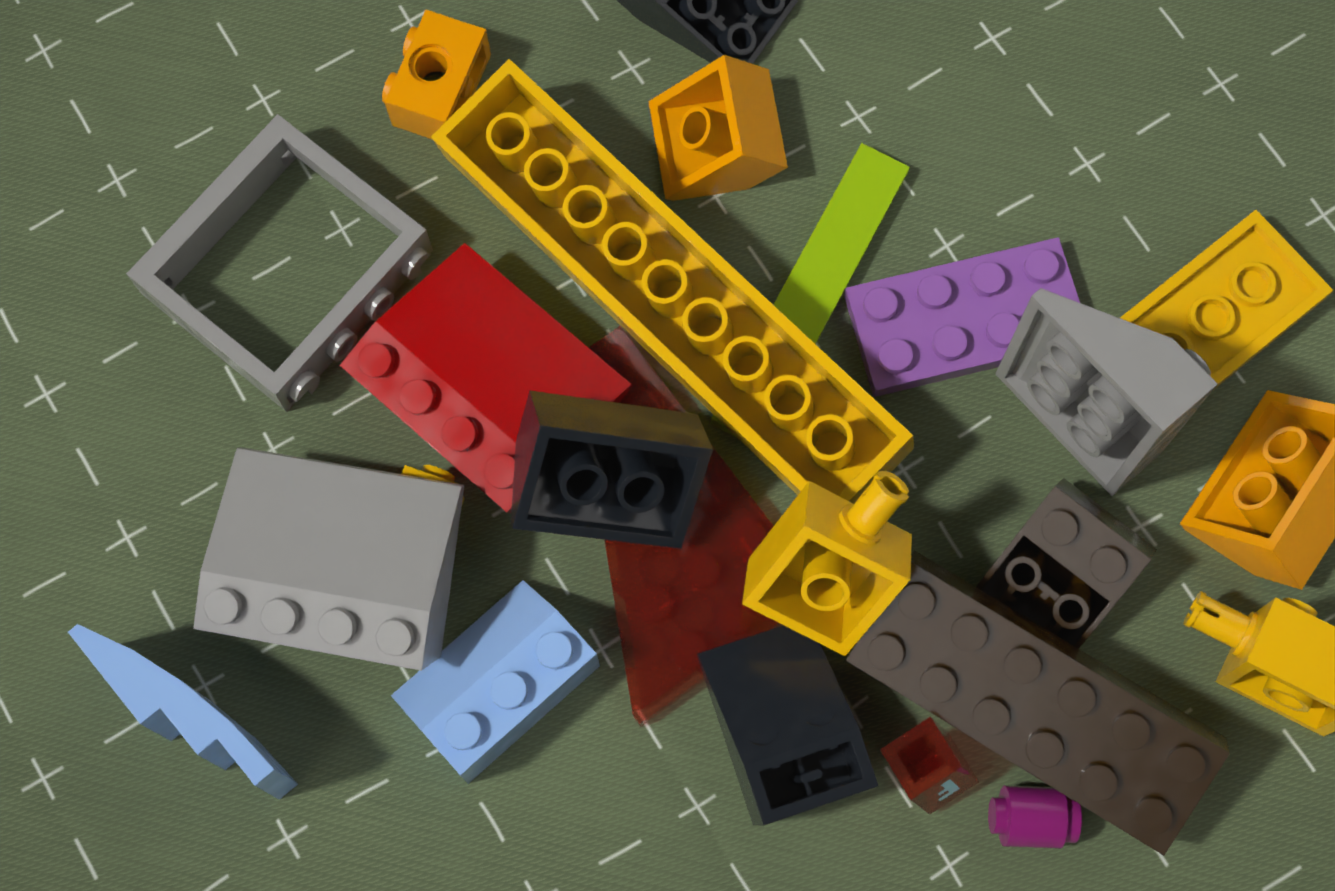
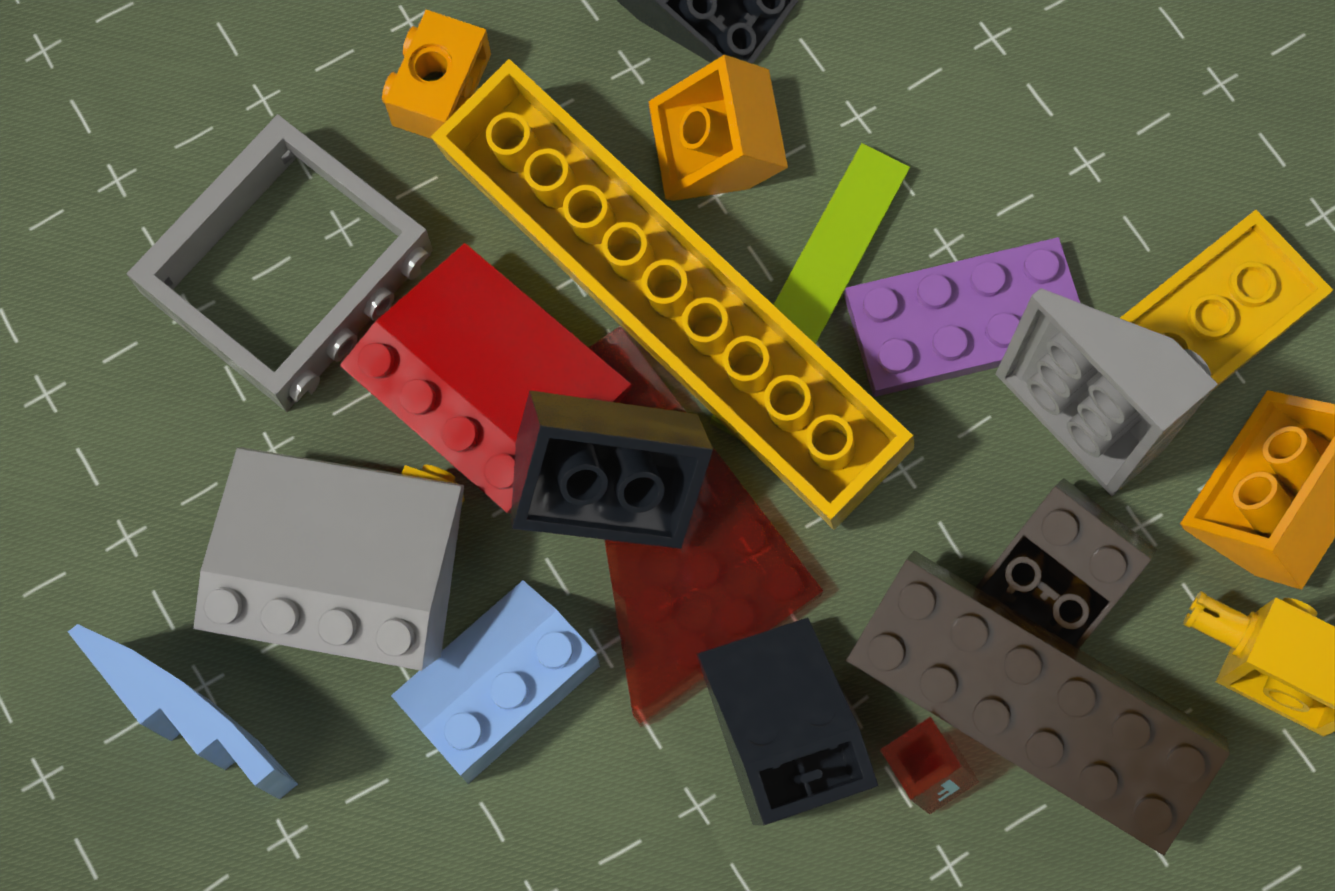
(832, 563): yellow brick -> none
(1034, 817): magenta brick -> none

